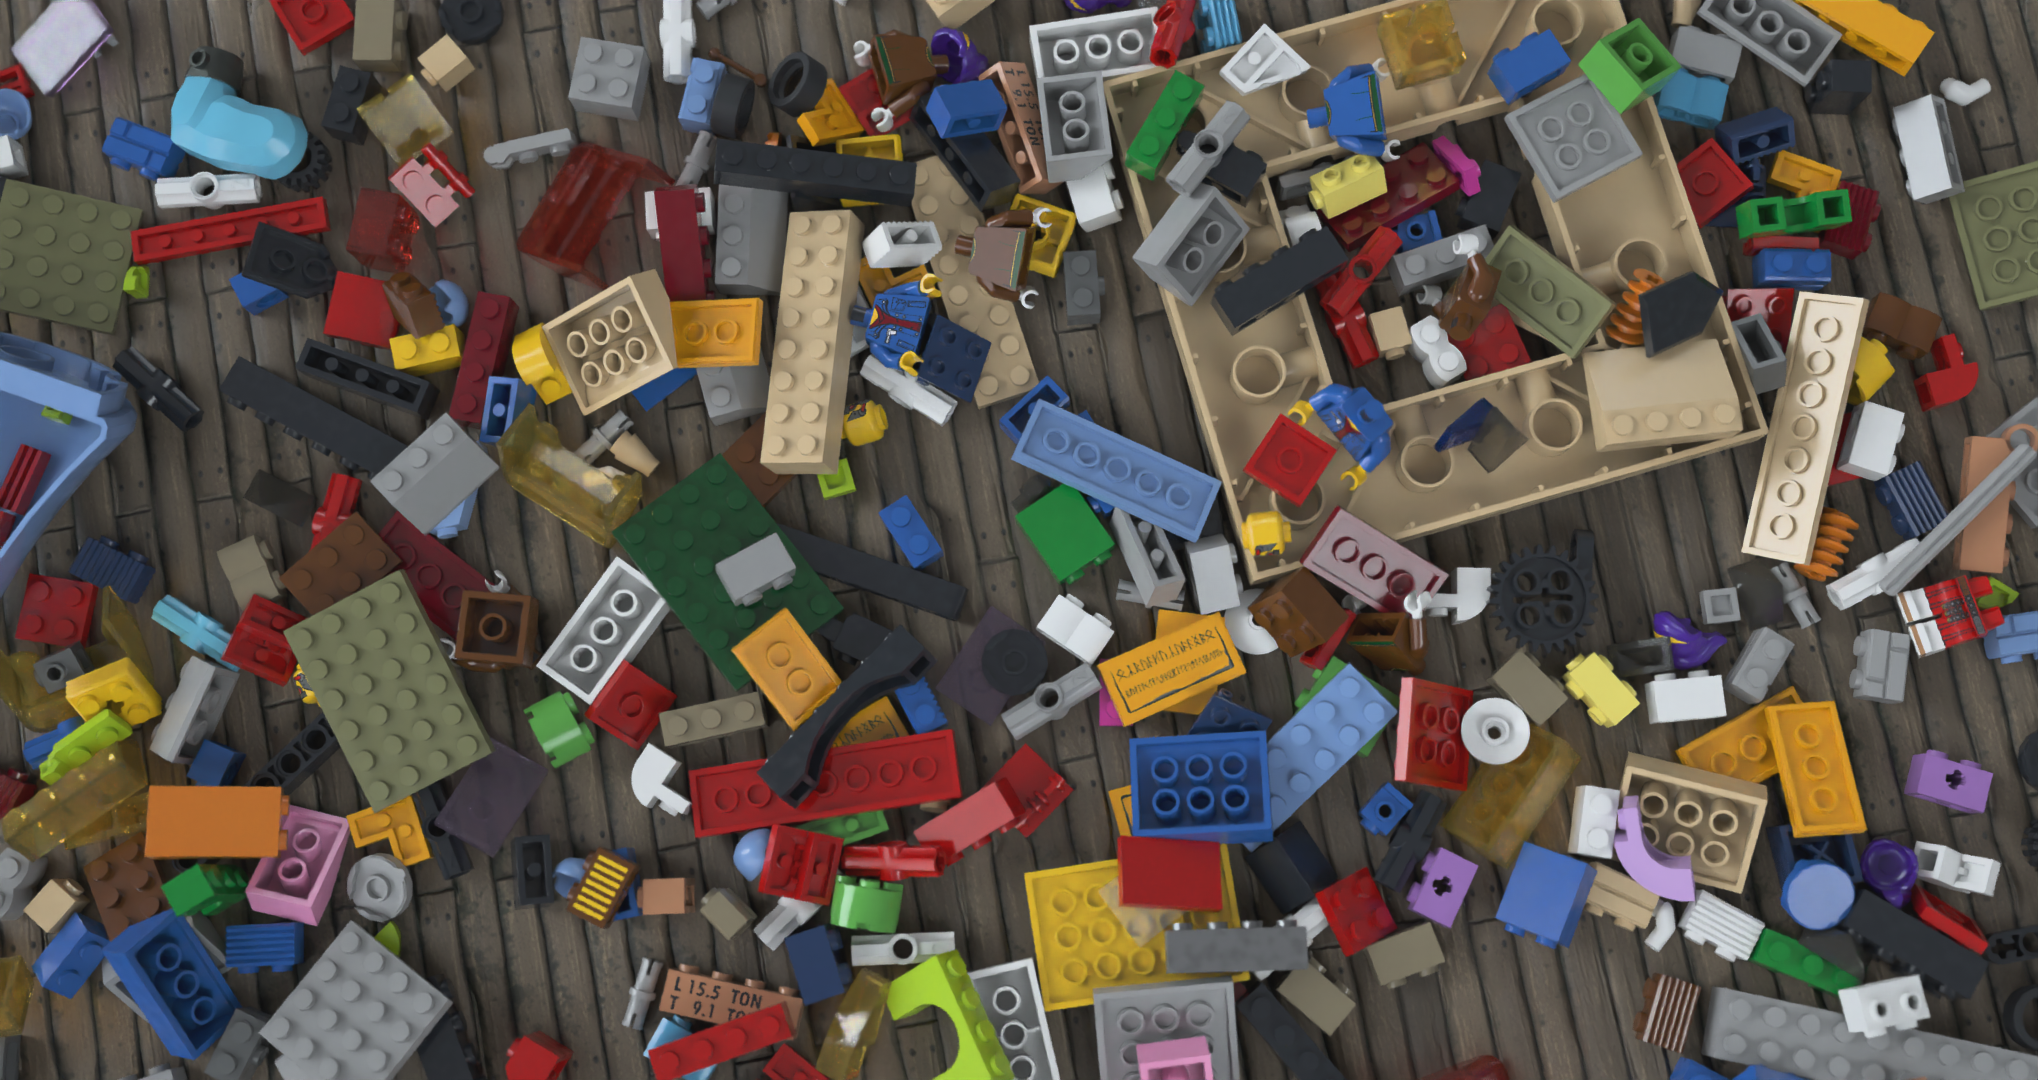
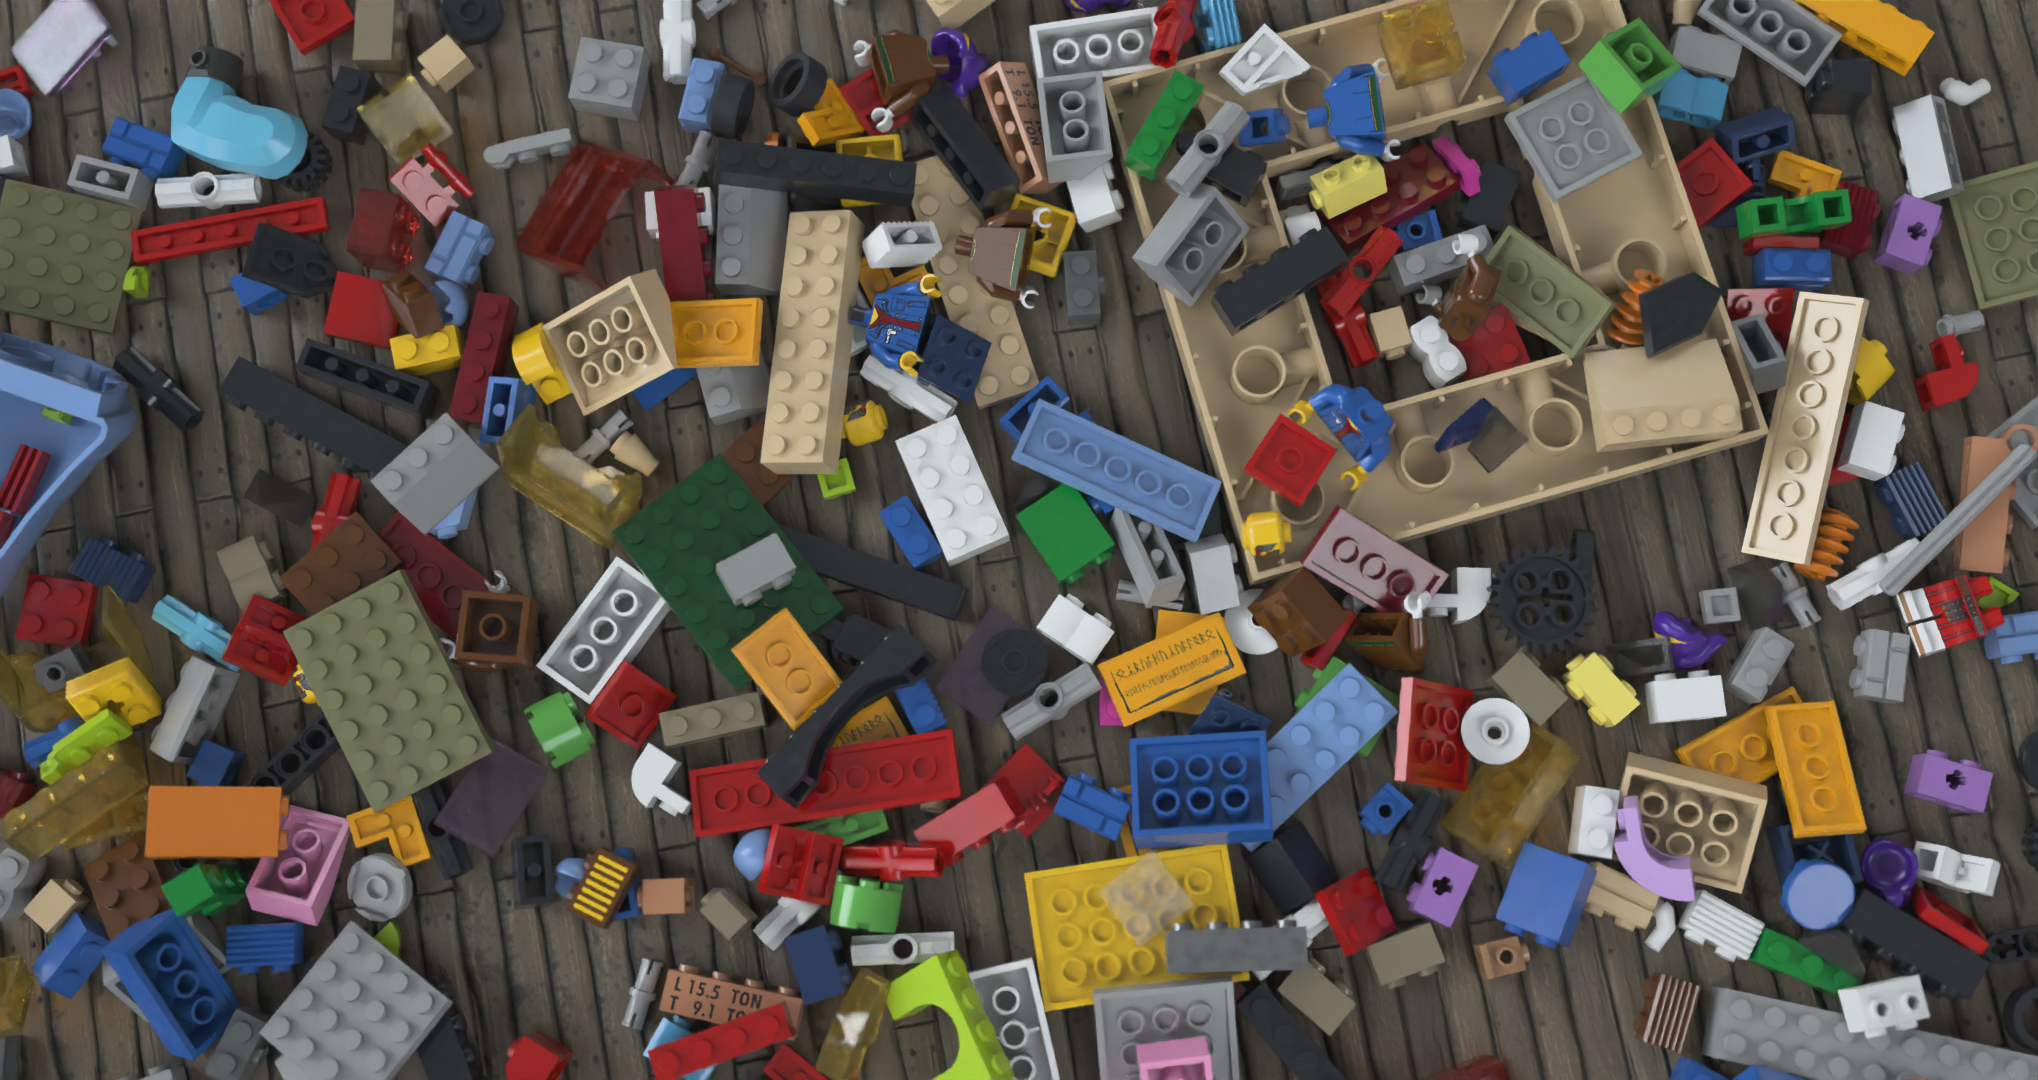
(110, 182): none -> light grey brick
(460, 250): none -> medium blue brick
(952, 490): none -> white brick
(966, 108): blue brick -> none
(1092, 806): none -> blue brick
(1169, 874): red tile -> none
(1255, 132): none -> blue brick
(1489, 960): none -> medium nougat brick
(1896, 245): none -> medium lavender brick
(1901, 326): reddish brown brick -> none
(1960, 323): none -> light grey pin

